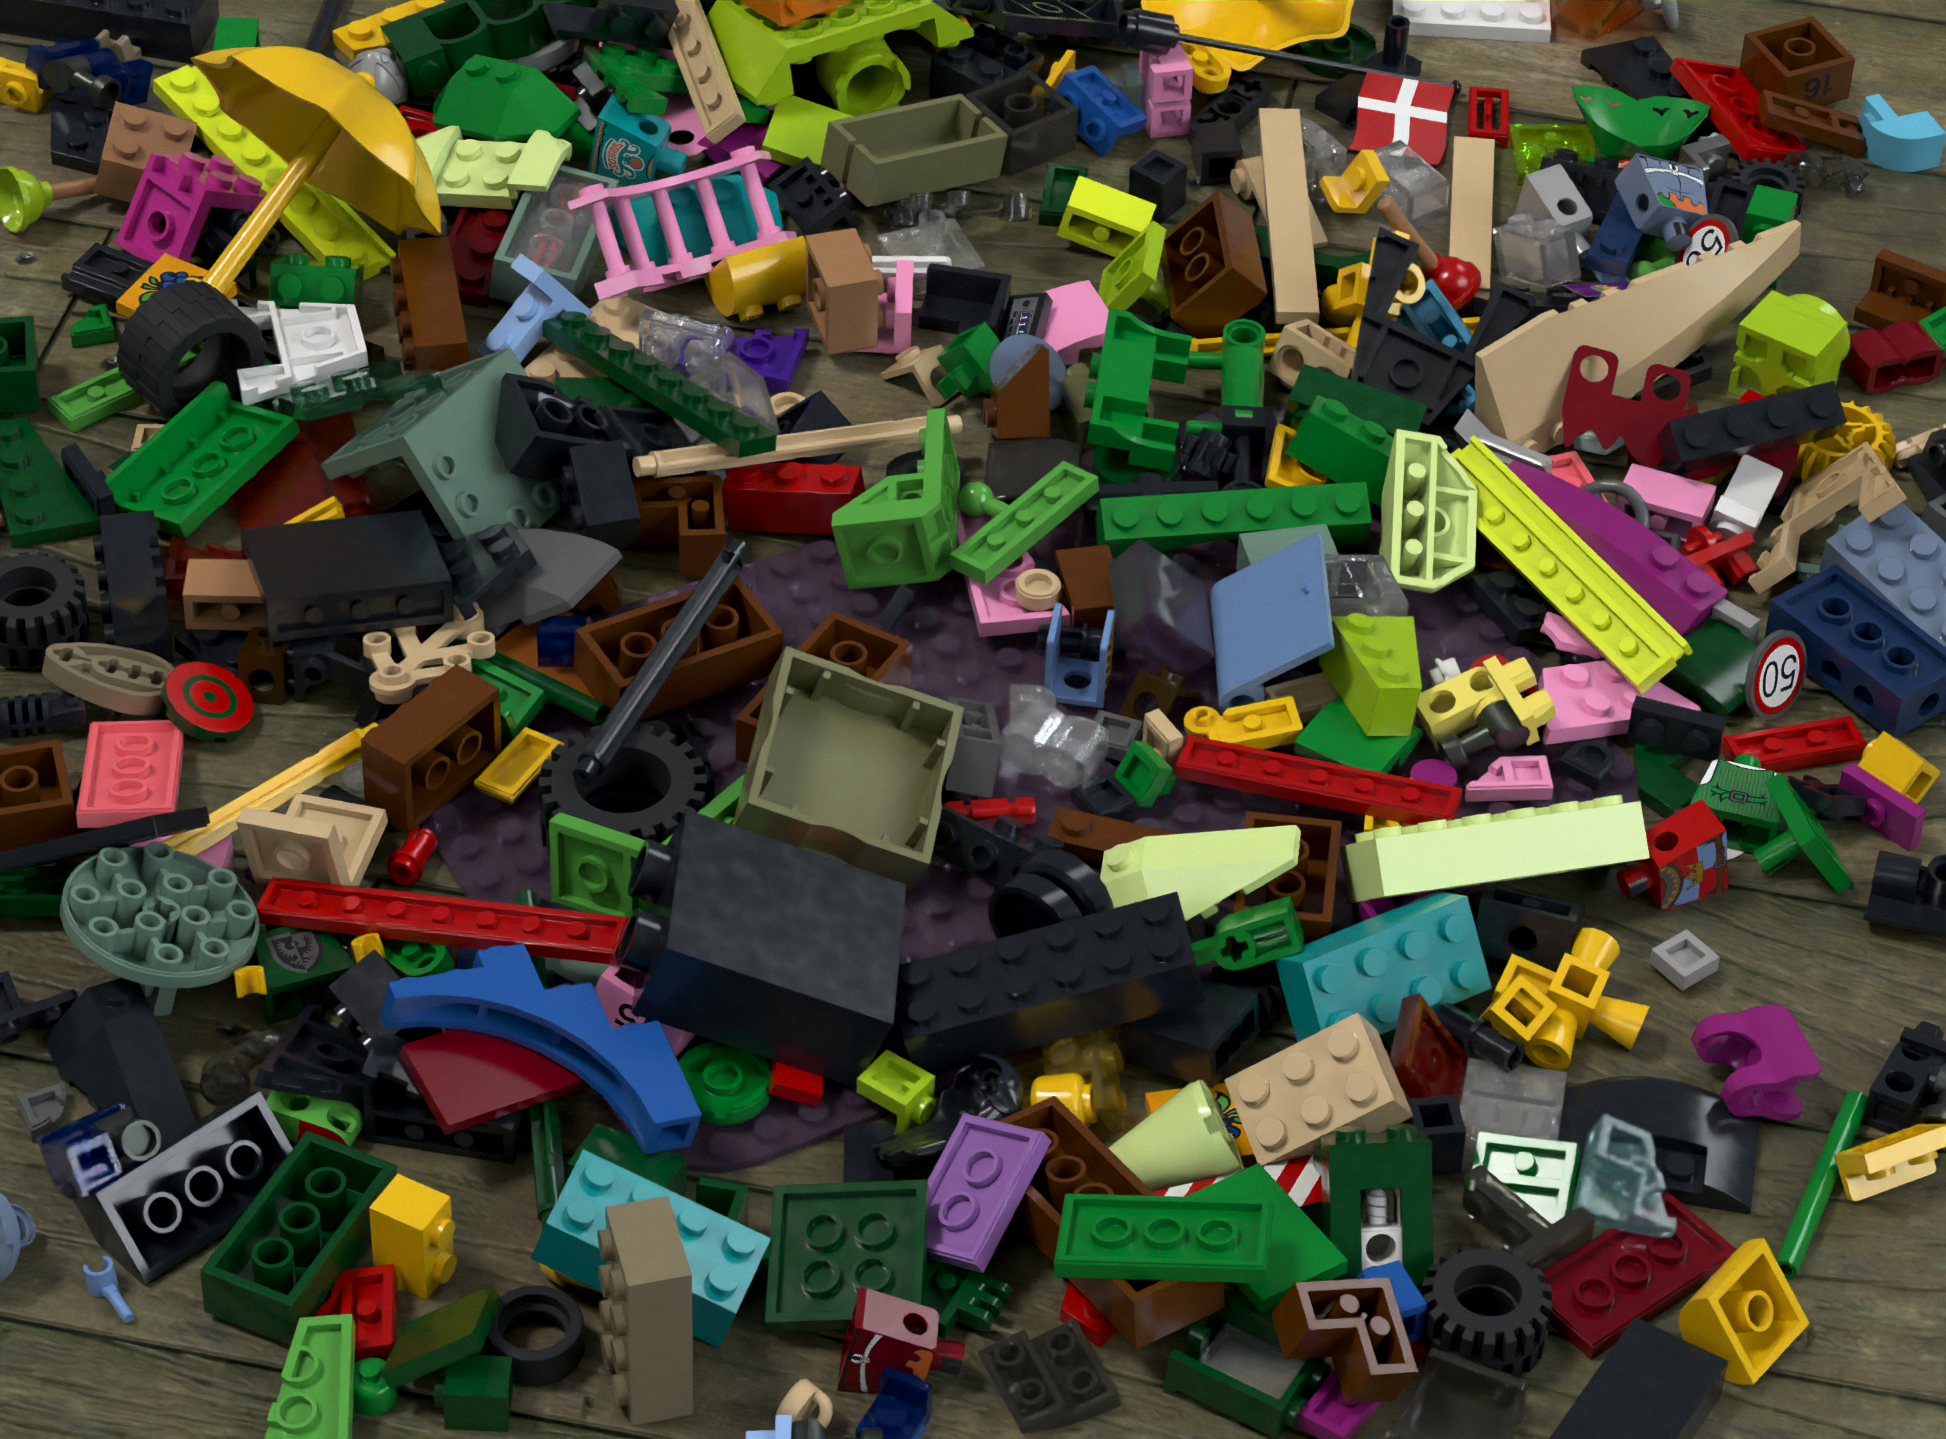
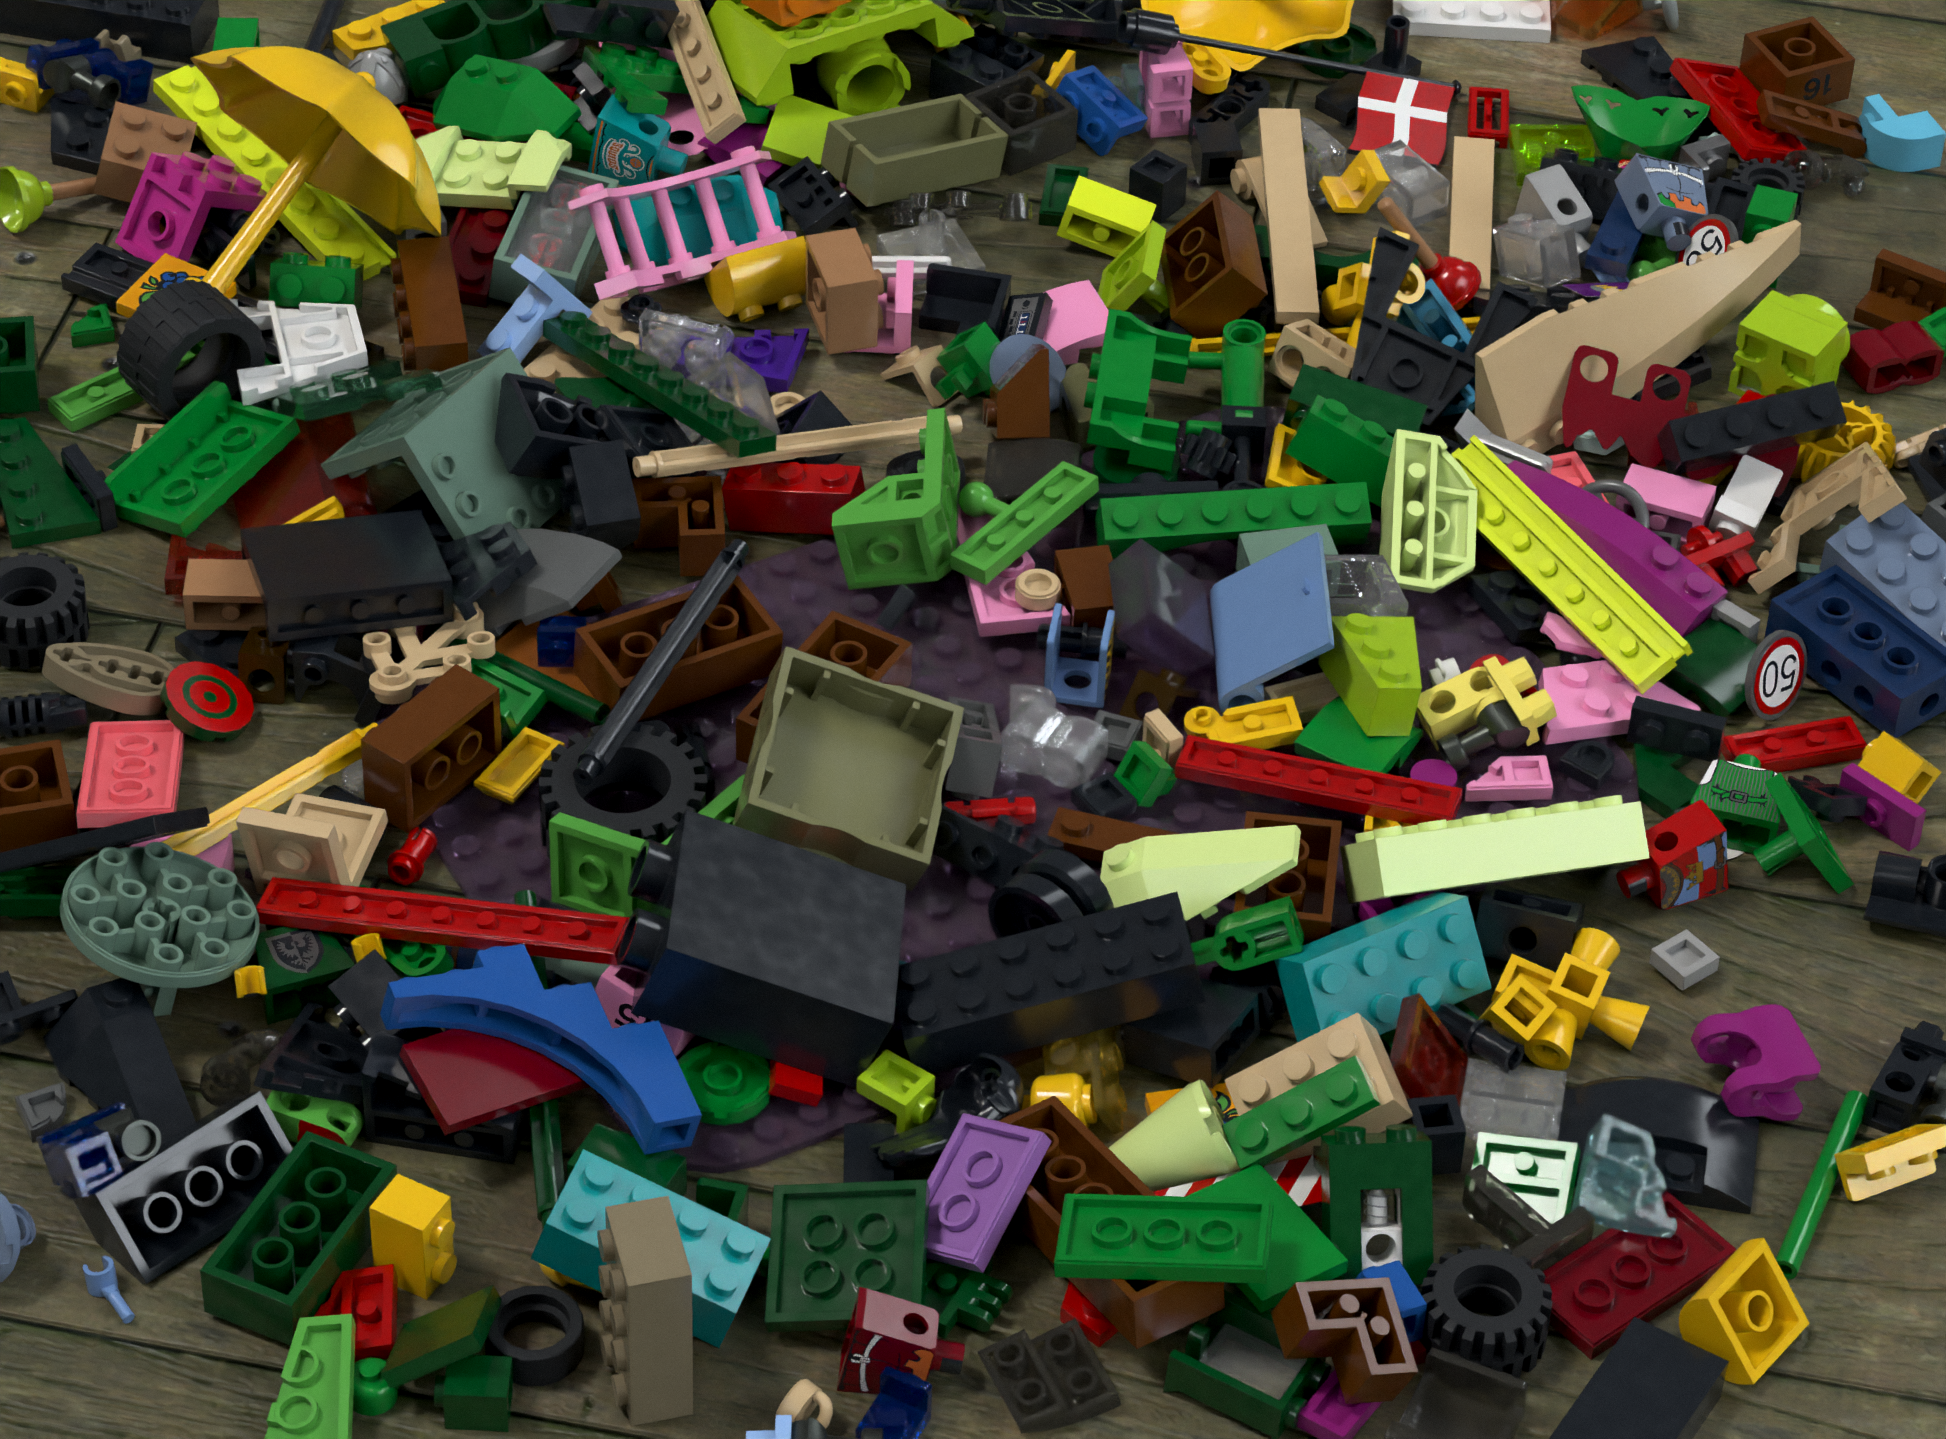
(134, 583): black wedge -> none
(634, 308): none -> black plate
(1301, 1114): none -> green plate

